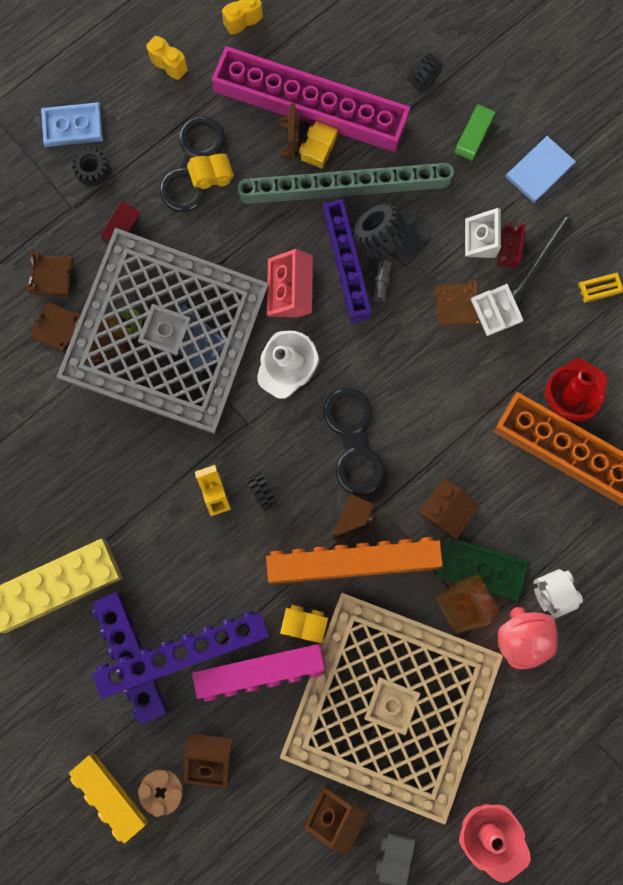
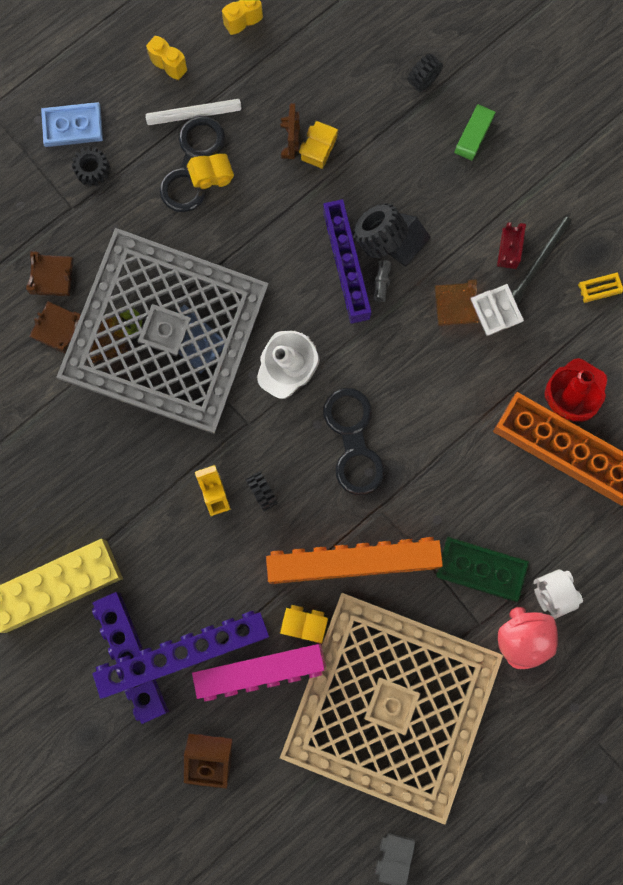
(108, 797): yellow brick -> none
(122, 218): dark red hinge -> none
(157, 805): medium nougat plate -> none
(193, 111): none -> white axle
(290, 284): coral slope -> none
(315, 98): dark pink brick -> none
(335, 821): reddish brown slope -> none
(354, 177): sand green beam -> none
(354, 516): reddish brown slope -> none
(449, 509): reddish brown slope -> none
(467, 604): clear orange slope -> none
(483, 234): white slope -> none
(495, 841): coral piece -> none
(540, 169): light blue tile -> none

